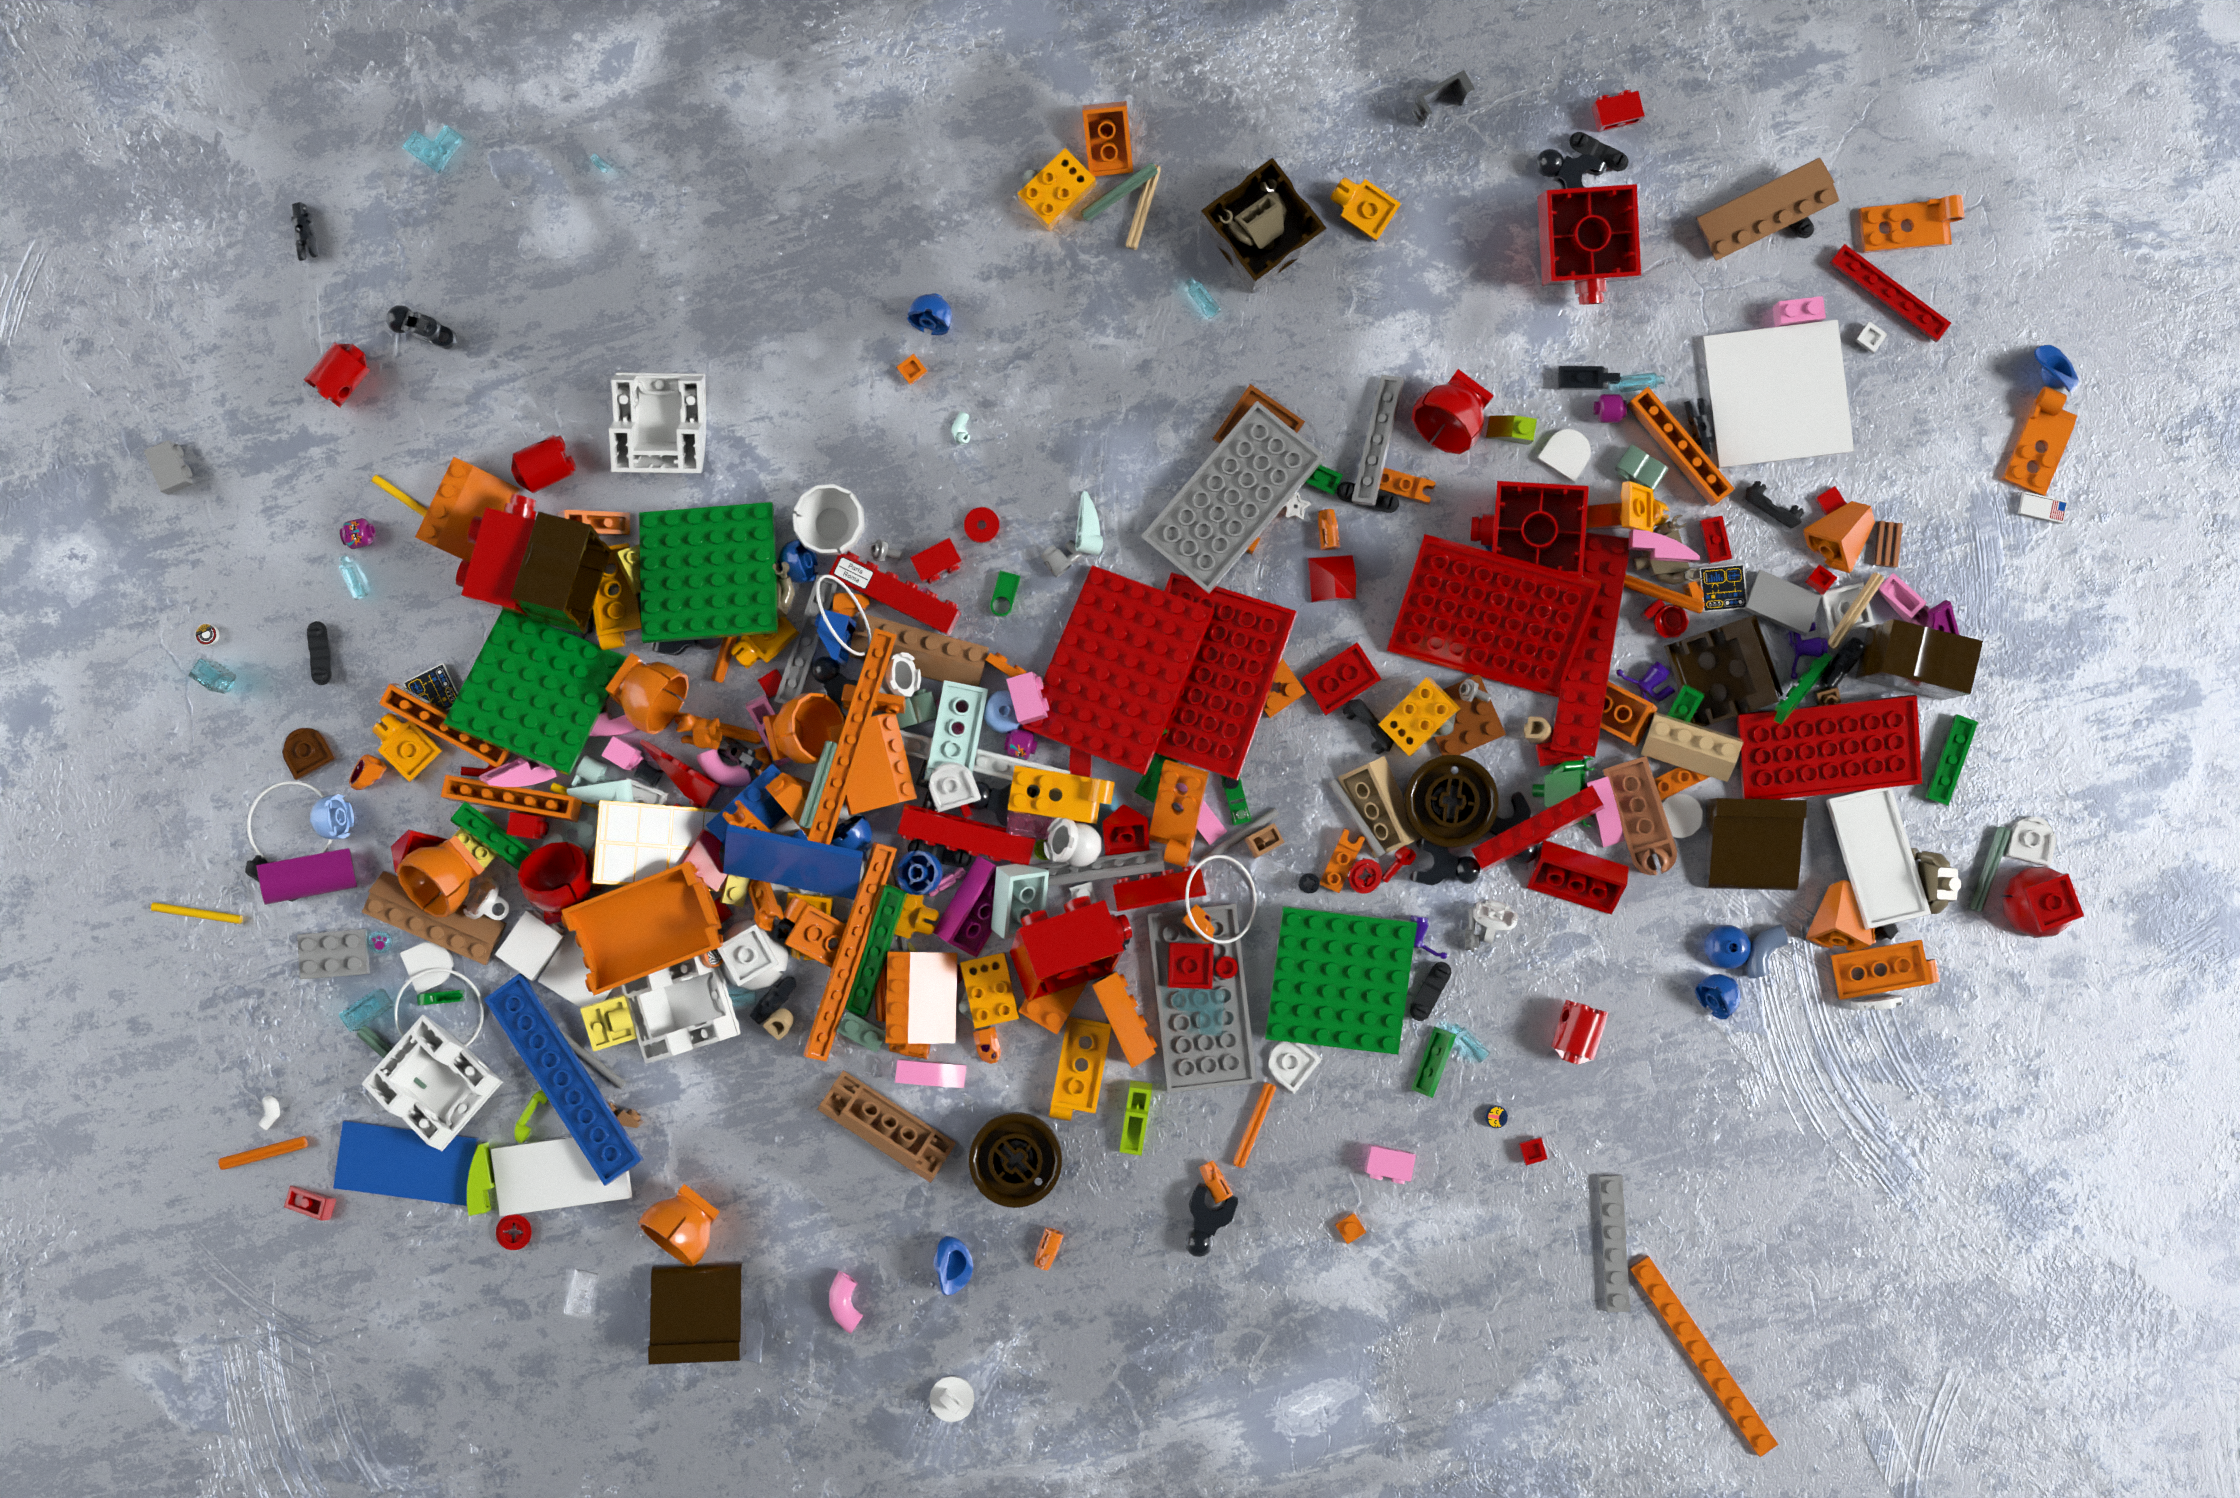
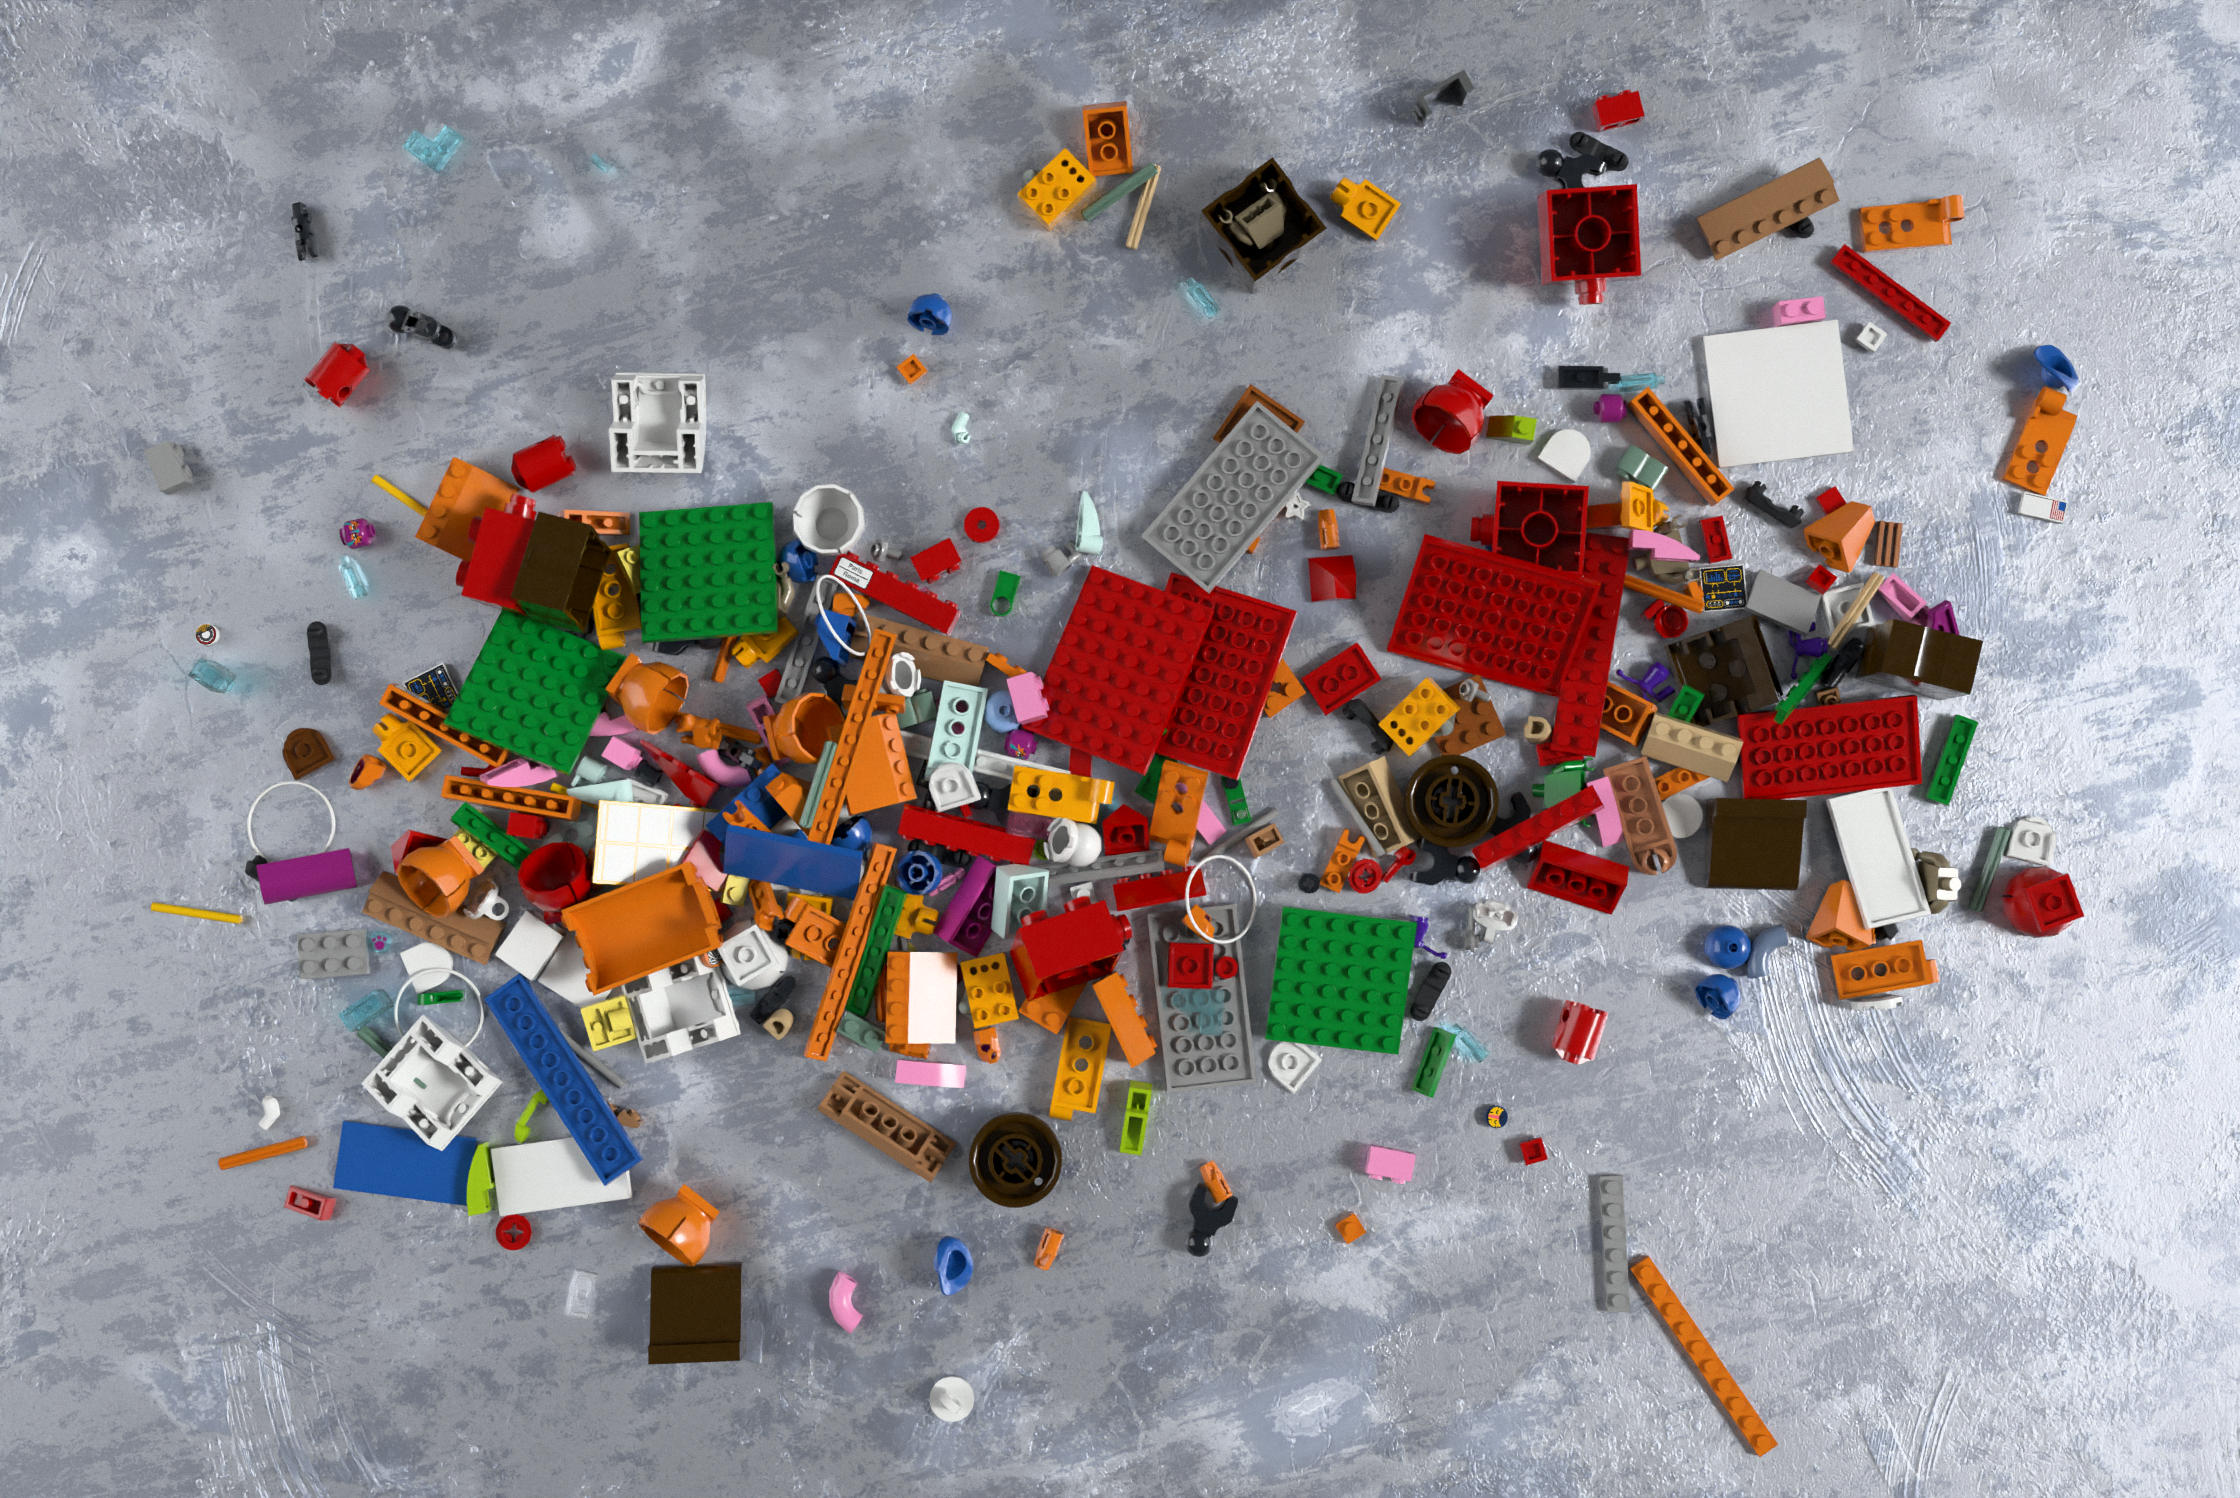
(332, 817): light blue cylinder -> none
(1254, 1125): orange axle -> none

